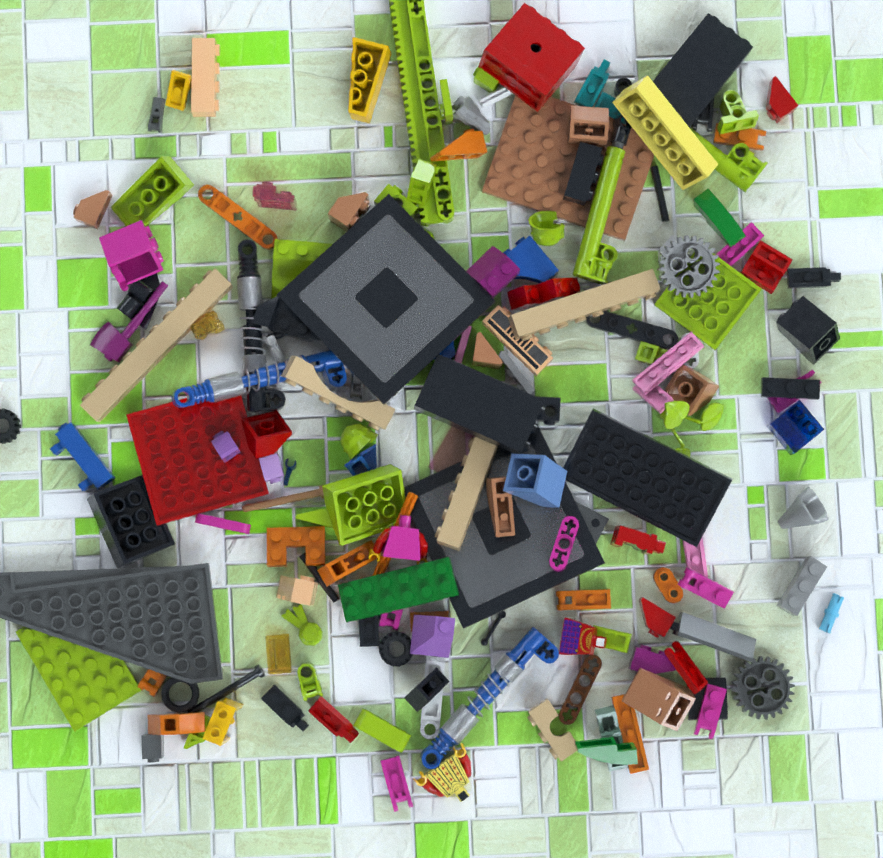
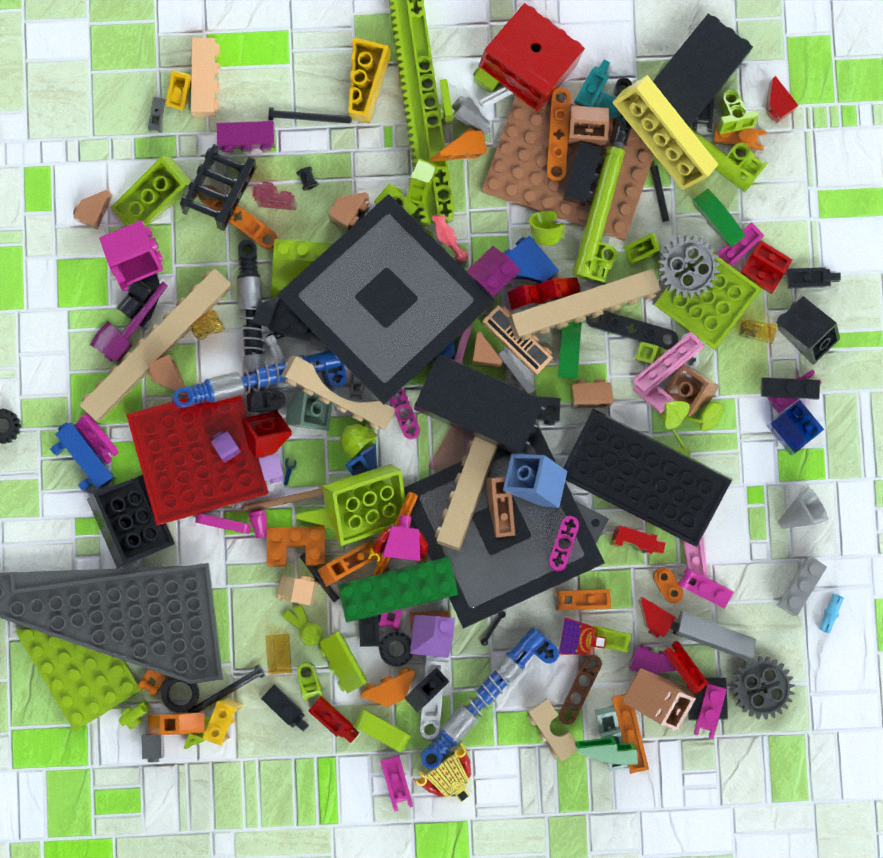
(96, 438): none -> dark pink hinge
(131, 717): none -> lime plate
(166, 373): none -> nougat slope
(229, 200): none -> black fence
(246, 136): none -> magenta brick
(259, 522): none -> dark pink cone
(308, 116): none -> black bar
(308, 412): none -> sand green slope
(310, 183): none -> black bush
(342, 662): none -> lime slope
(391, 689): none -> orange slope
(403, 397): none -> dark pink beam
(446, 235): none -> coral piece
(558, 122): none -> orange piece
(569, 351): none -> green slope
(591, 394): none -> nougat slope
(642, 249): none -> lime slope
(758, 330): none -> clear yellow leg

